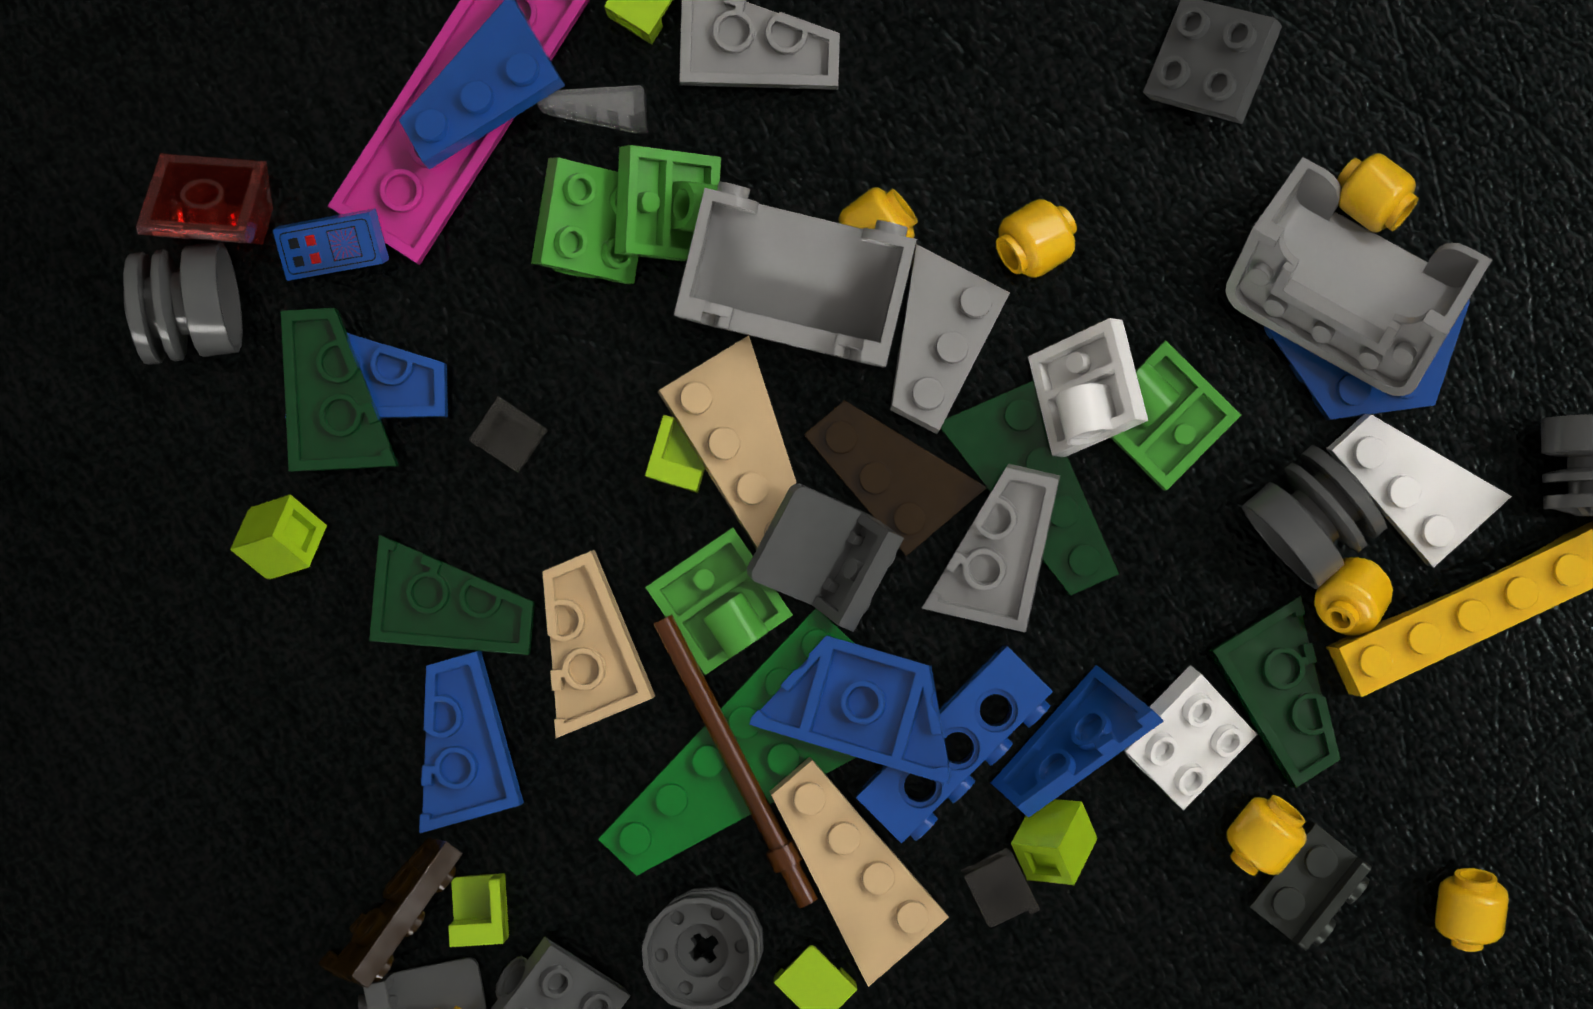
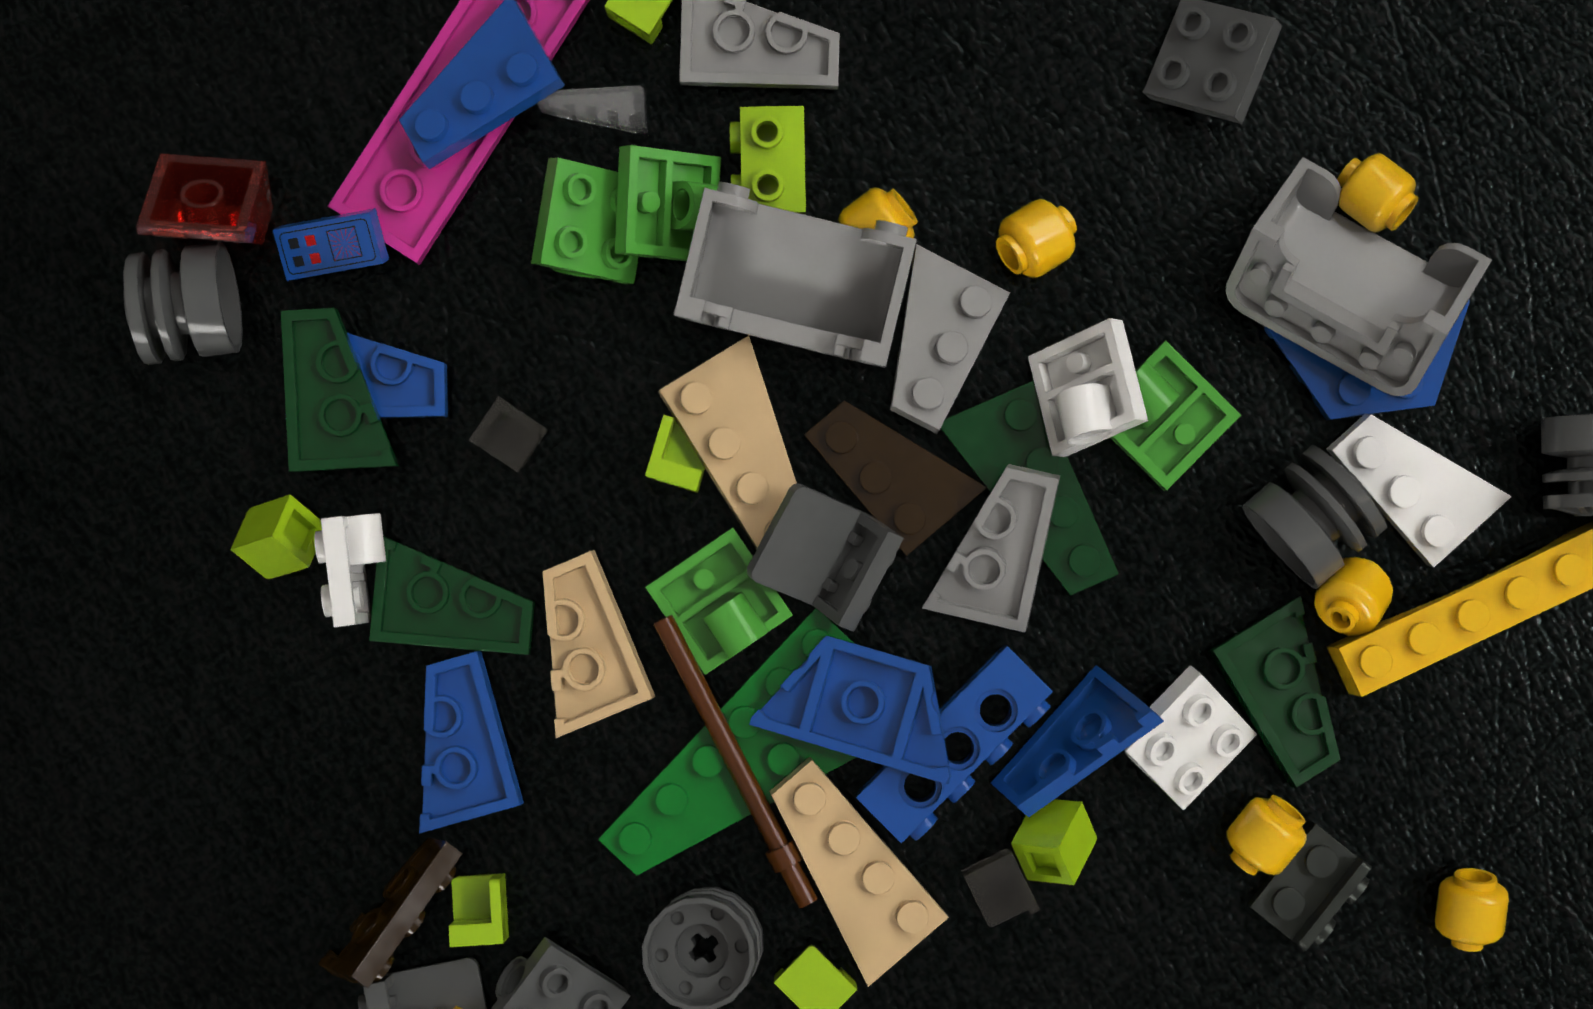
(346, 548): none -> white plate
(771, 155): none -> lime brick

